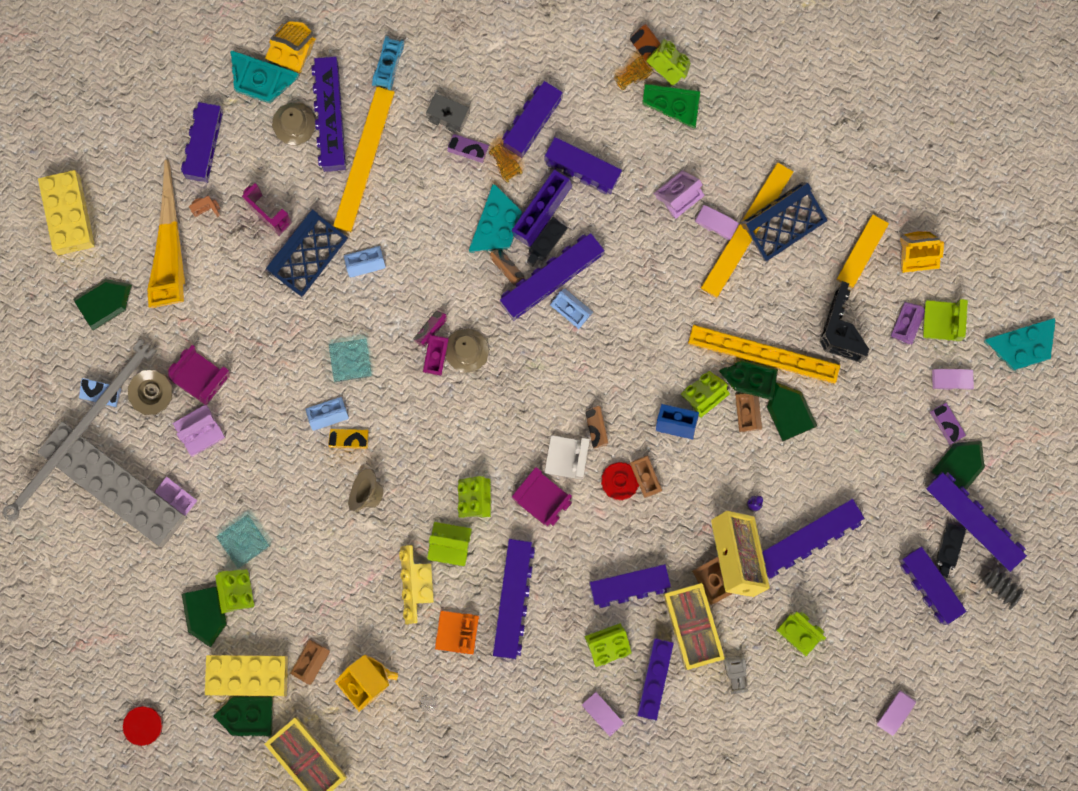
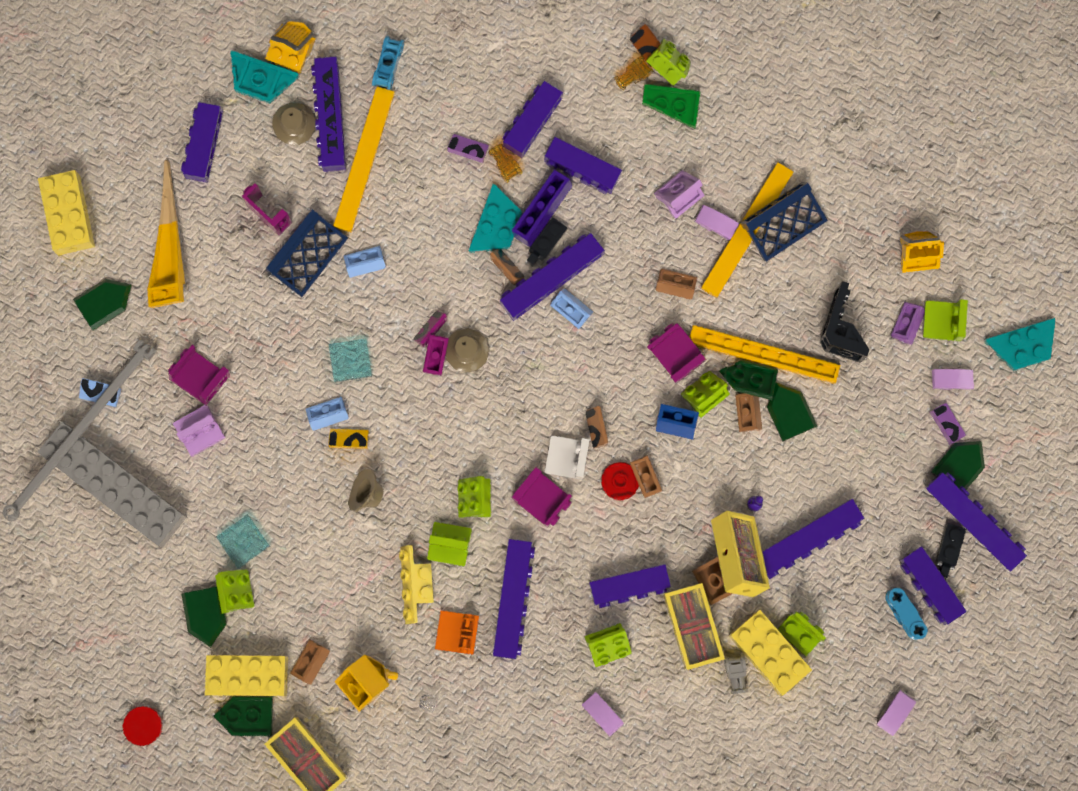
(144, 399): dark tan hat -> none
(175, 496): lavender slope -> none
(204, 204): nougat bracket -> none
(442, 105): dark grey brick -> none
(655, 679): dark purple brick -> none
(676, 284): none -> medium nougat slope
(676, 352): none -> magenta panel
(770, 653): none -> light yellow brick
(862, 251): yellow tile -> none
(906, 614): none -> dark azure piece
(1003, 587): dark grey piece -> none

